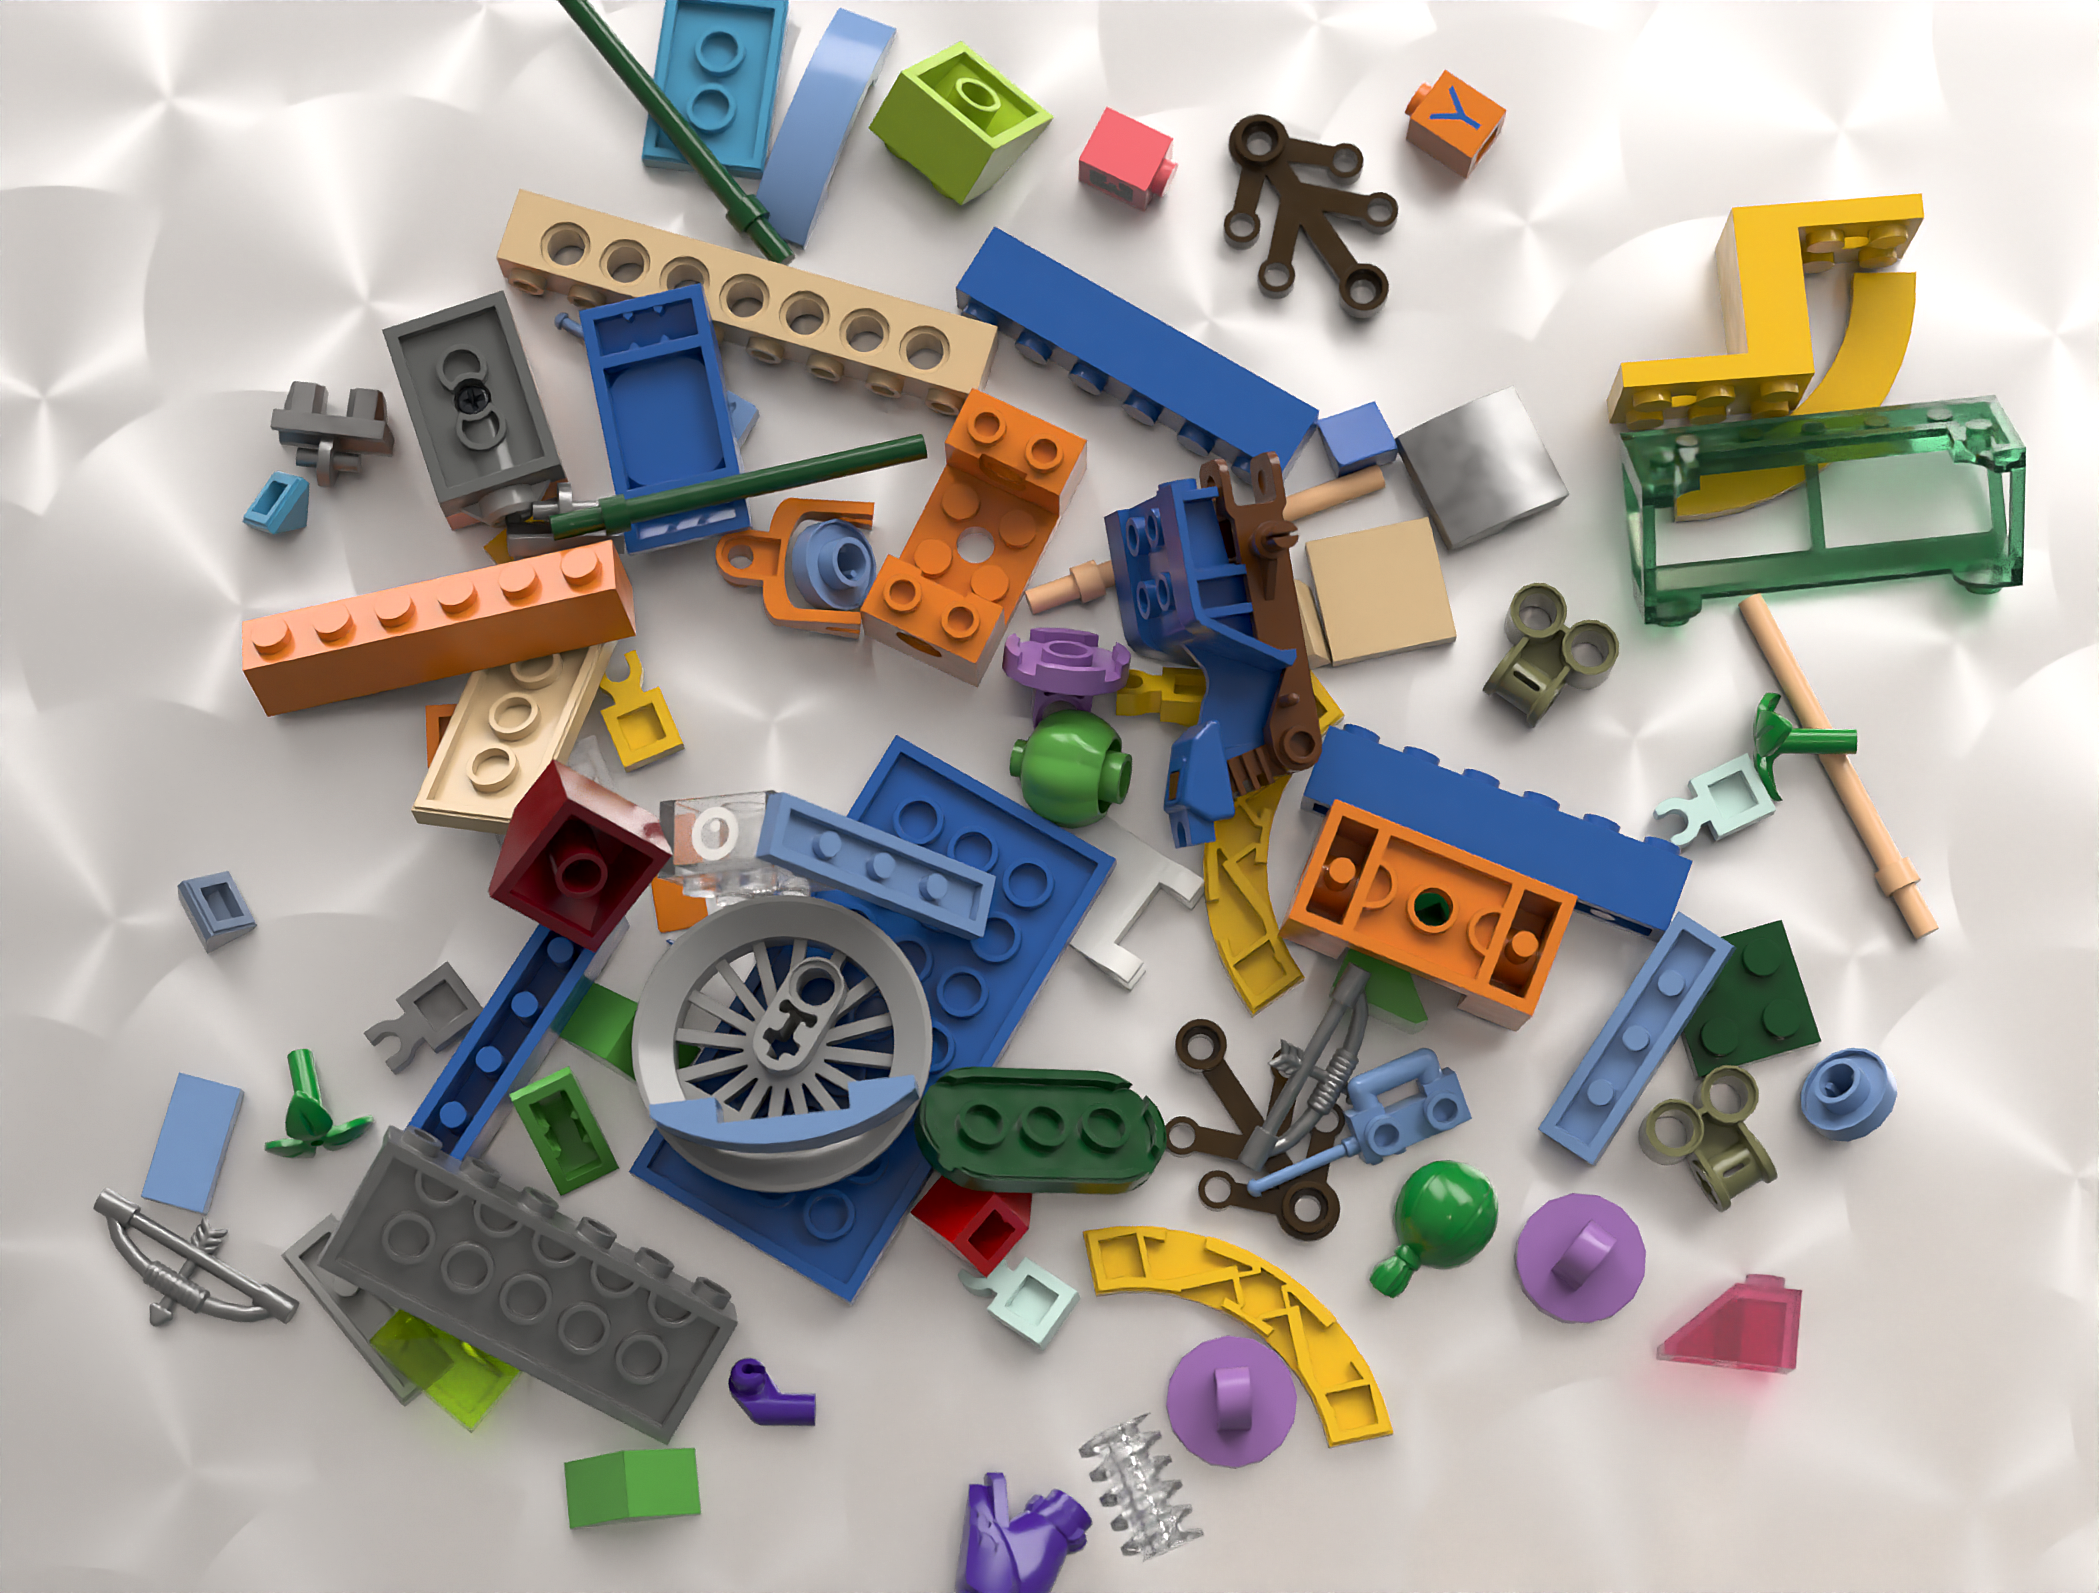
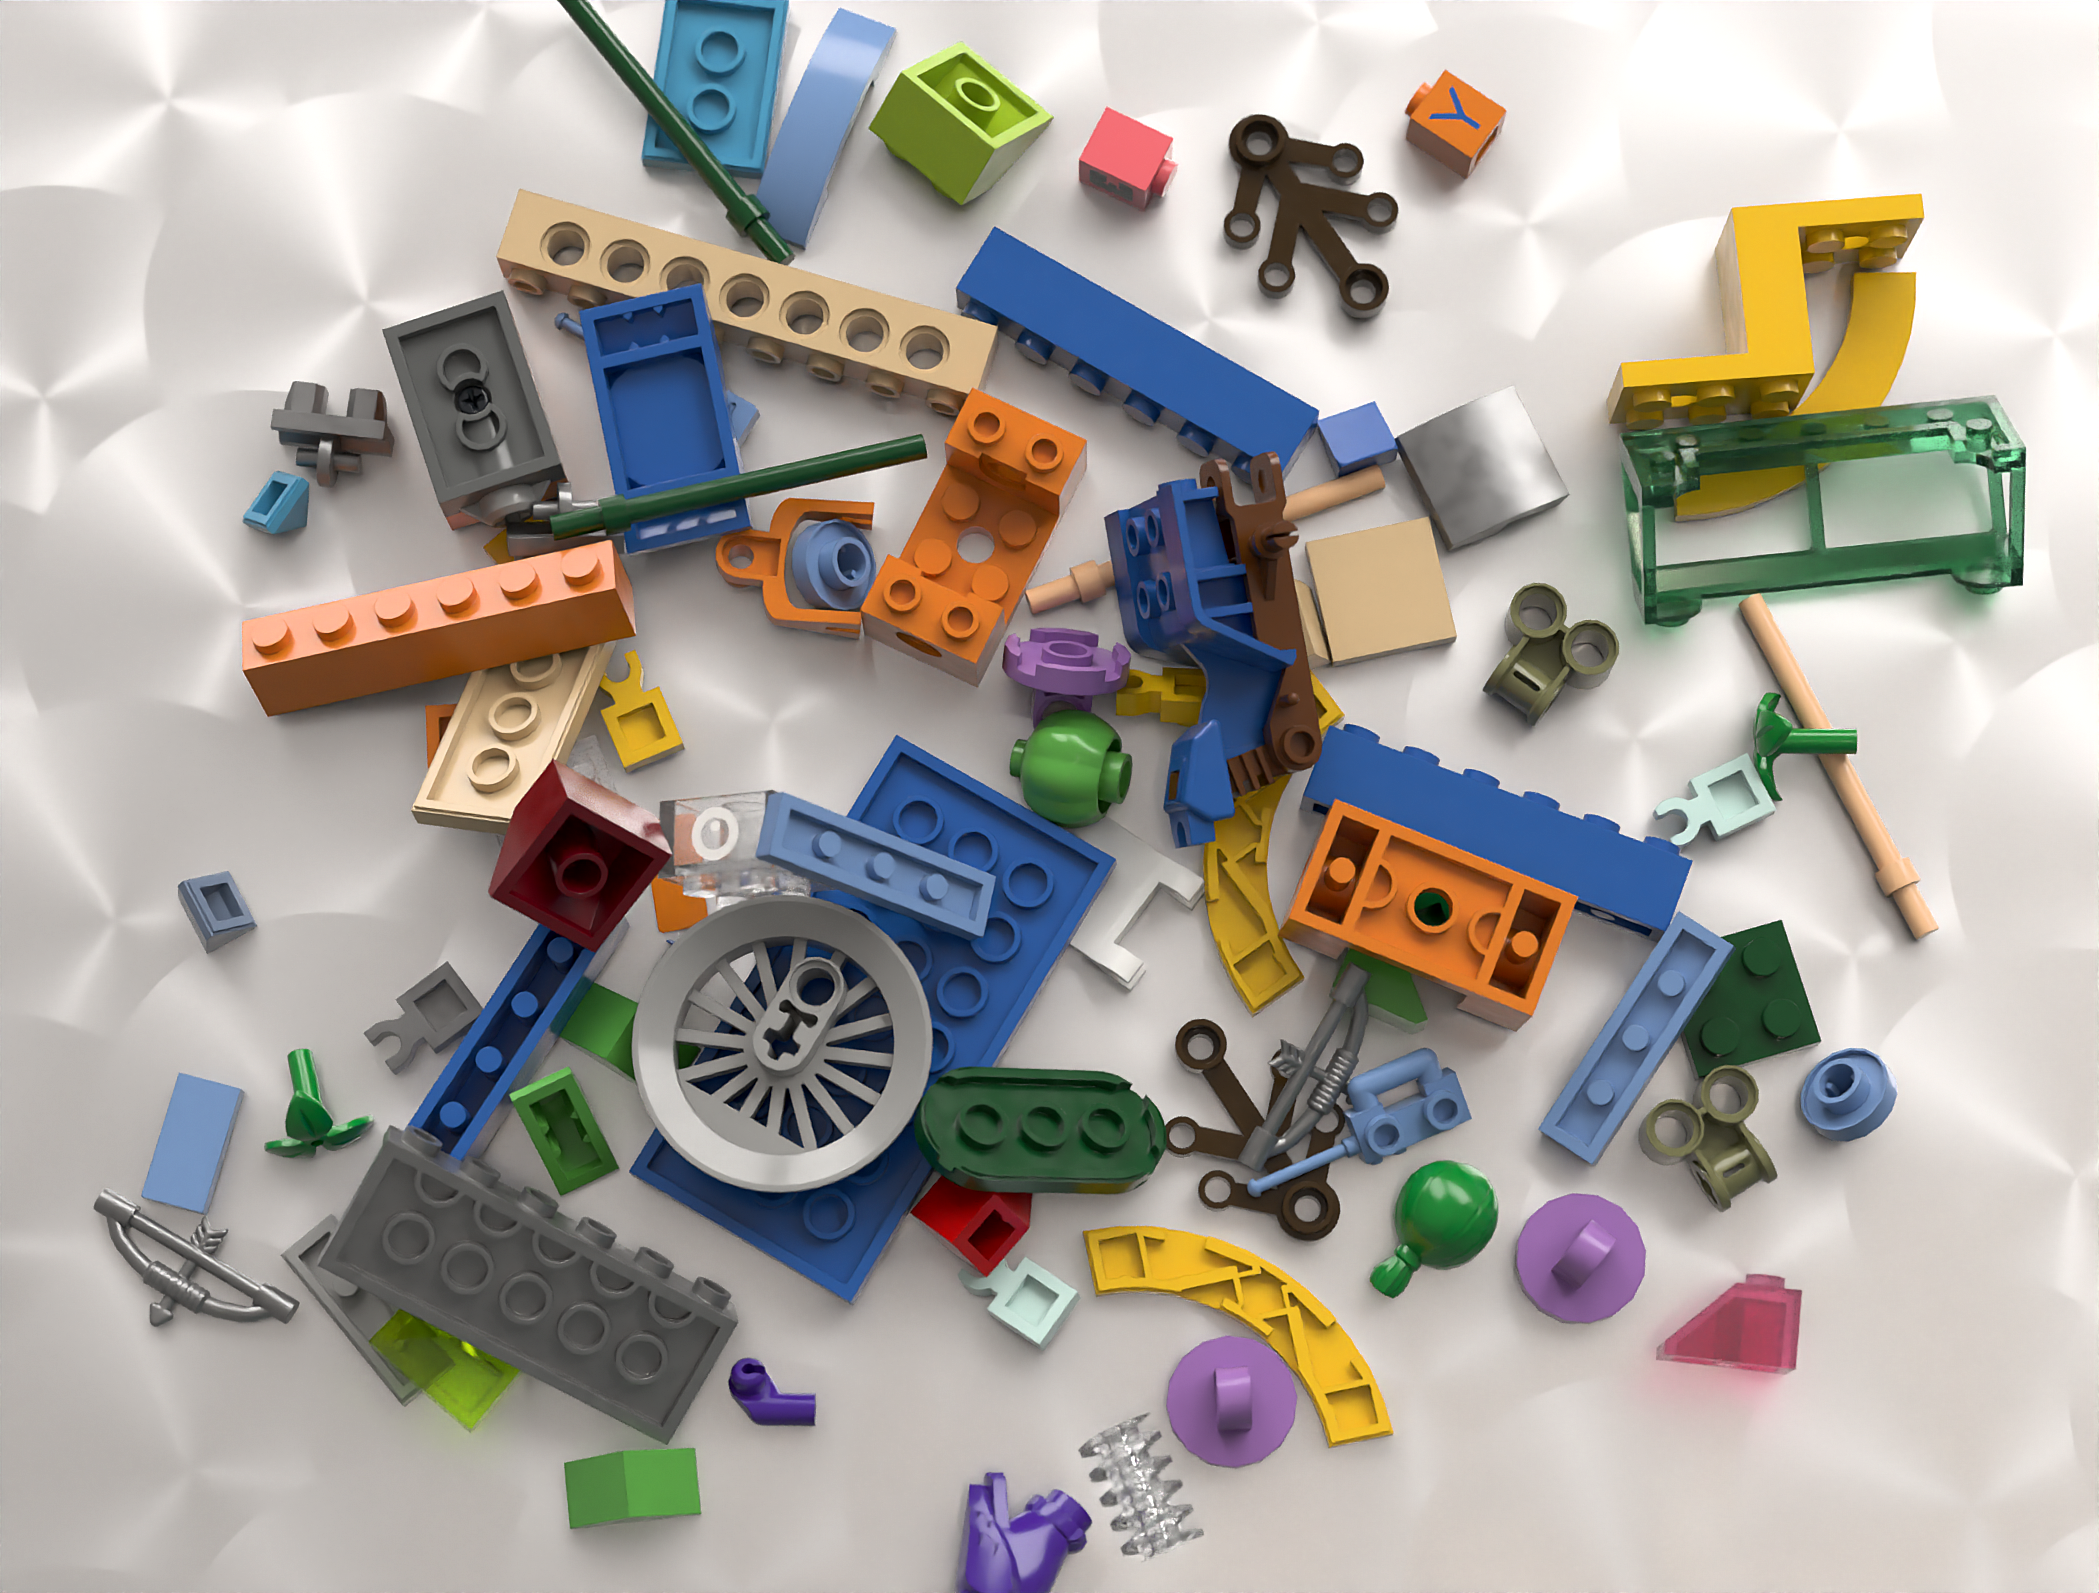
(871, 1105): medium blue slope -> none

